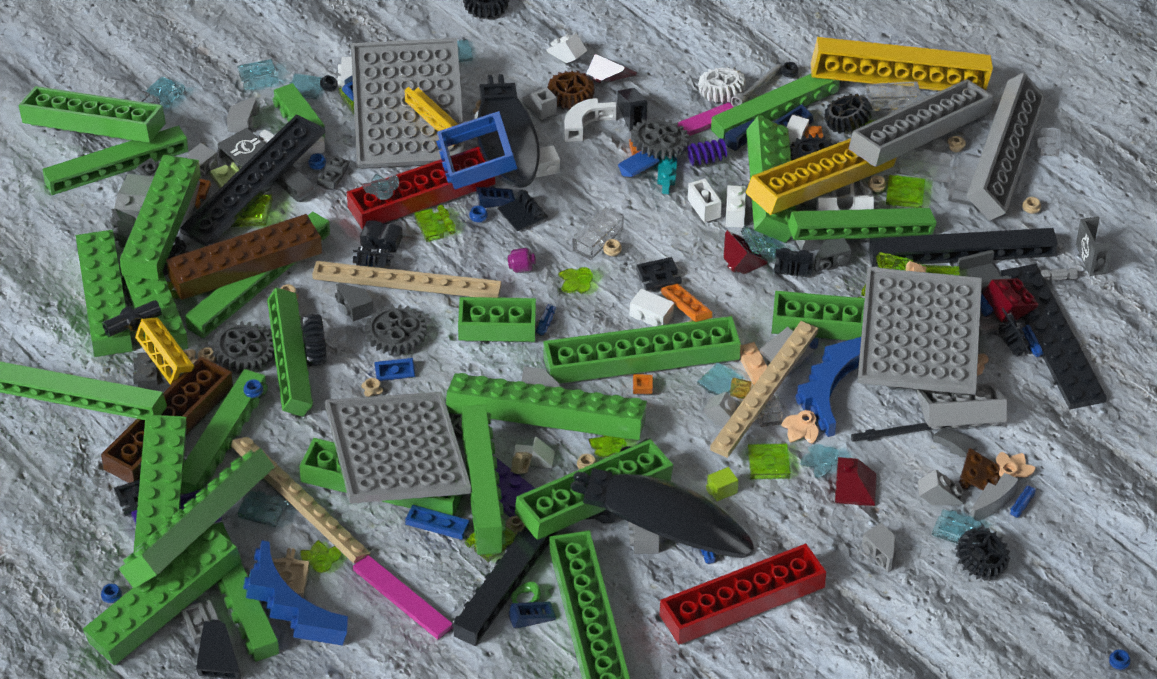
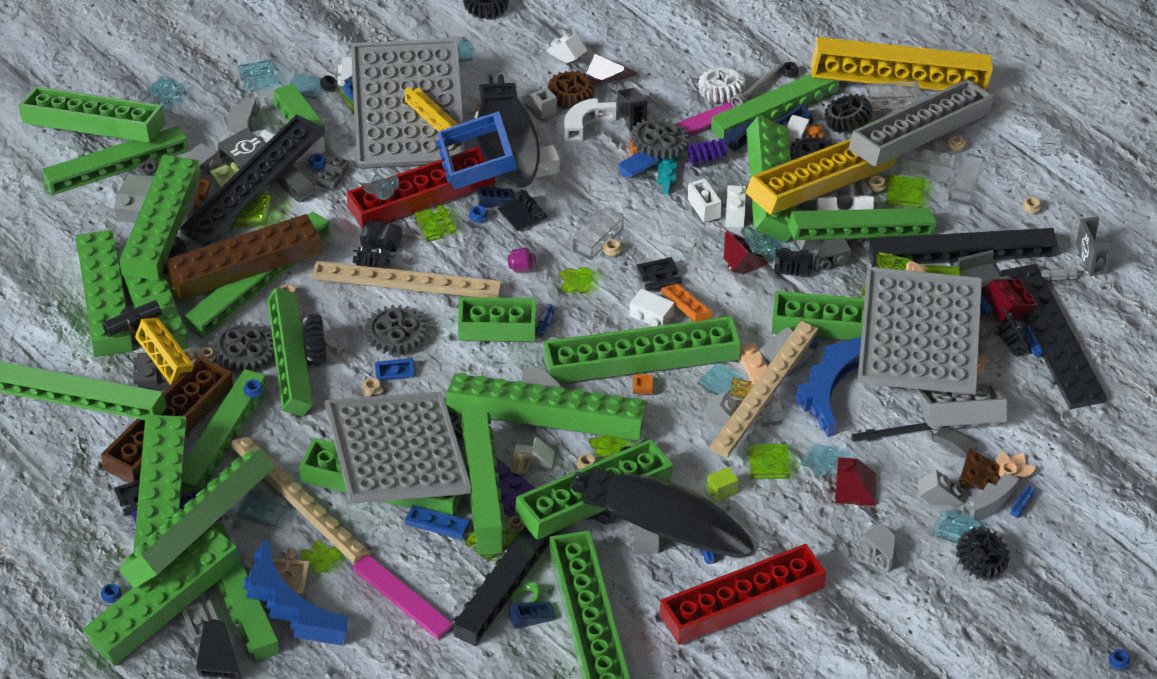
(122, 226): dark grey slope -> none
(354, 300): dark grey slope -> none
(800, 428): light nougat plate -> none
(1006, 147): light grey brick -> none

